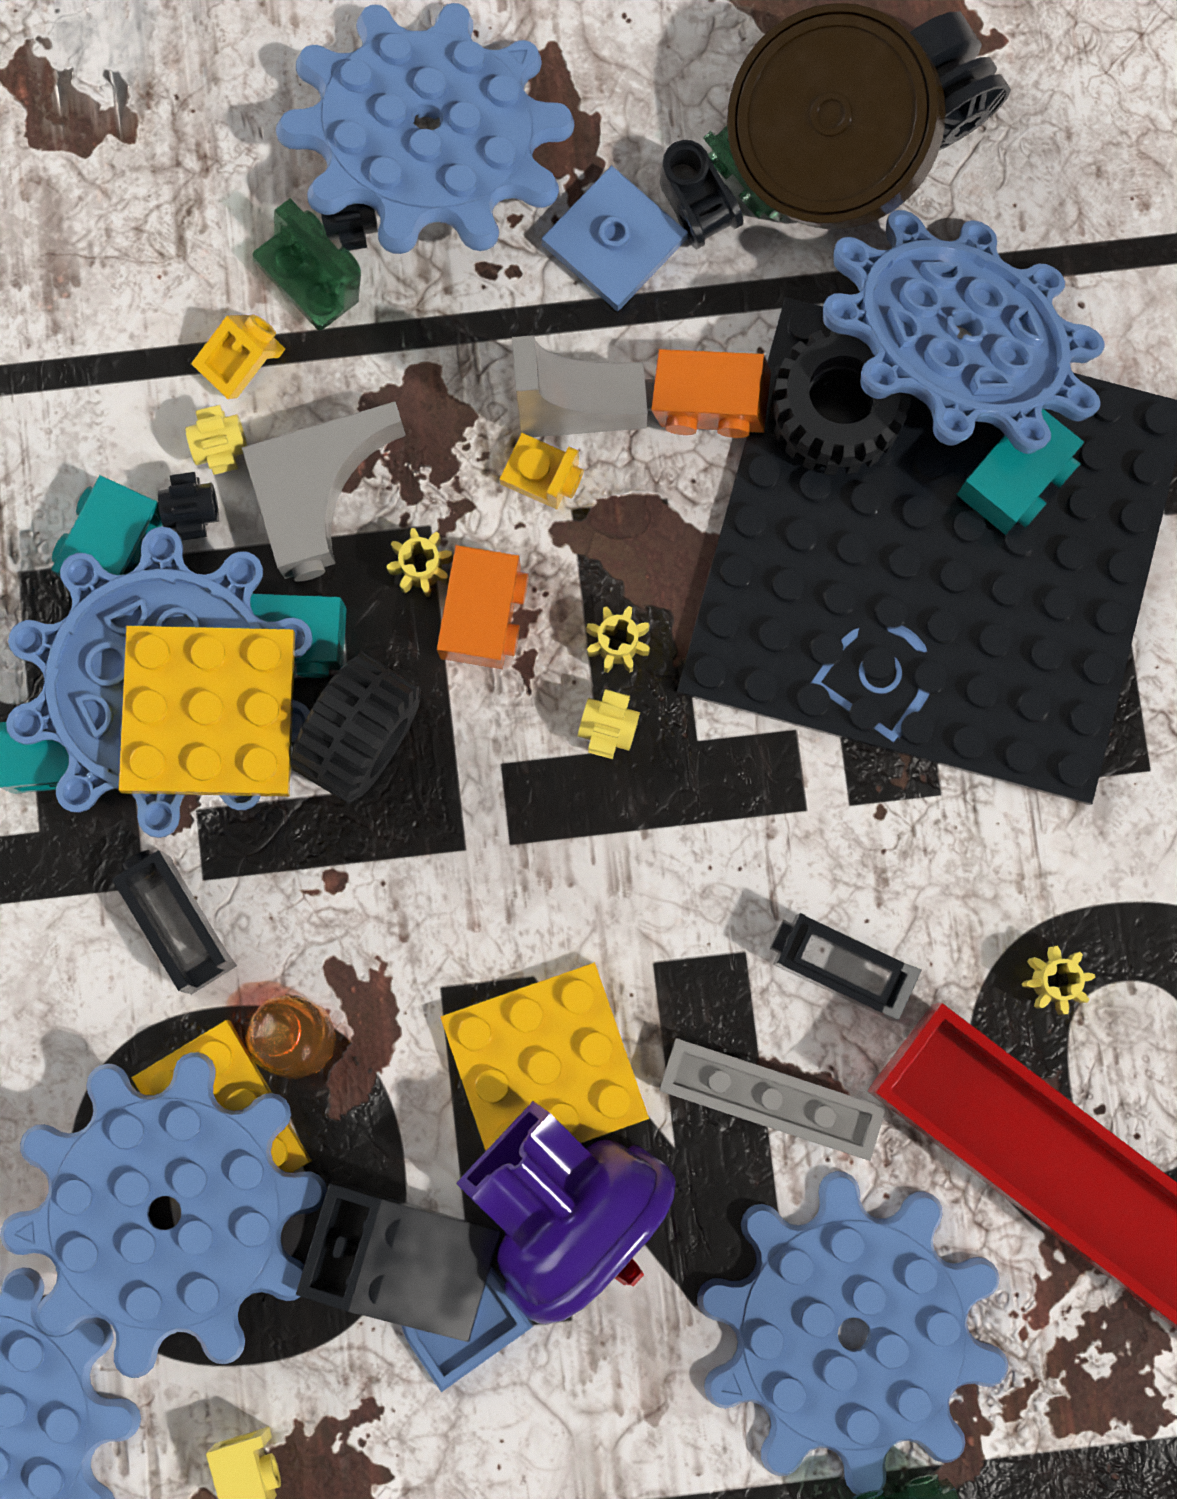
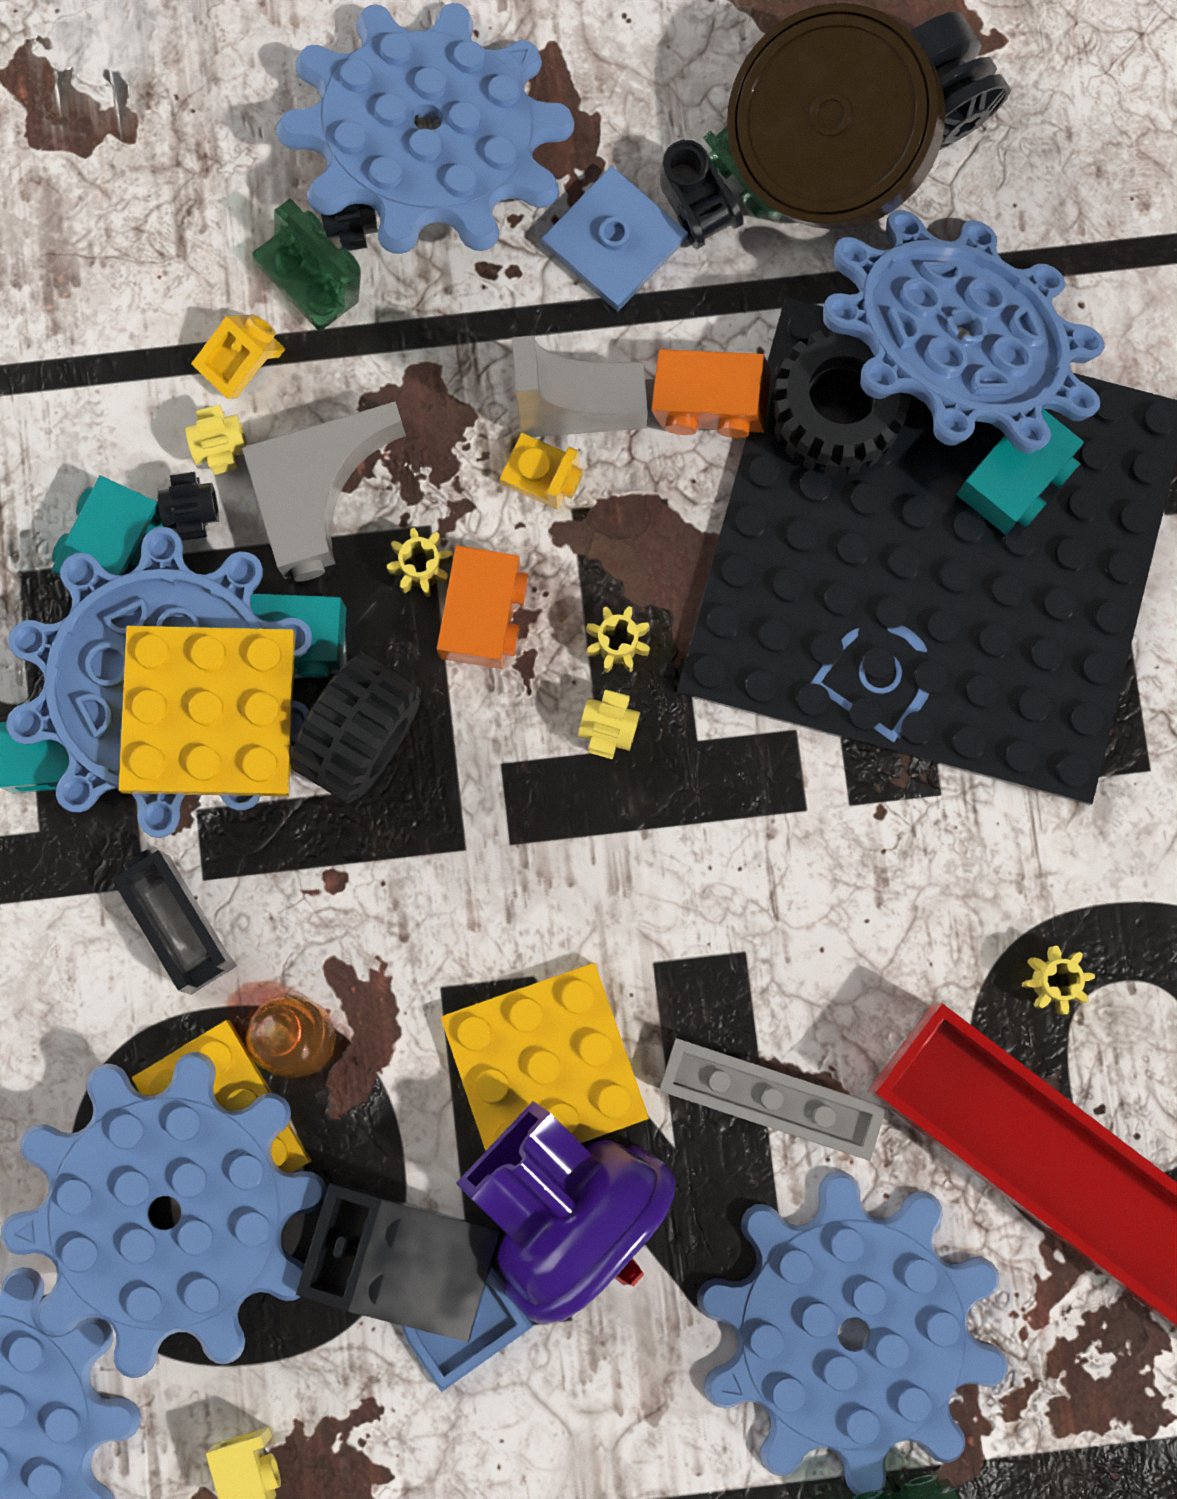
(844, 966): black window -> none

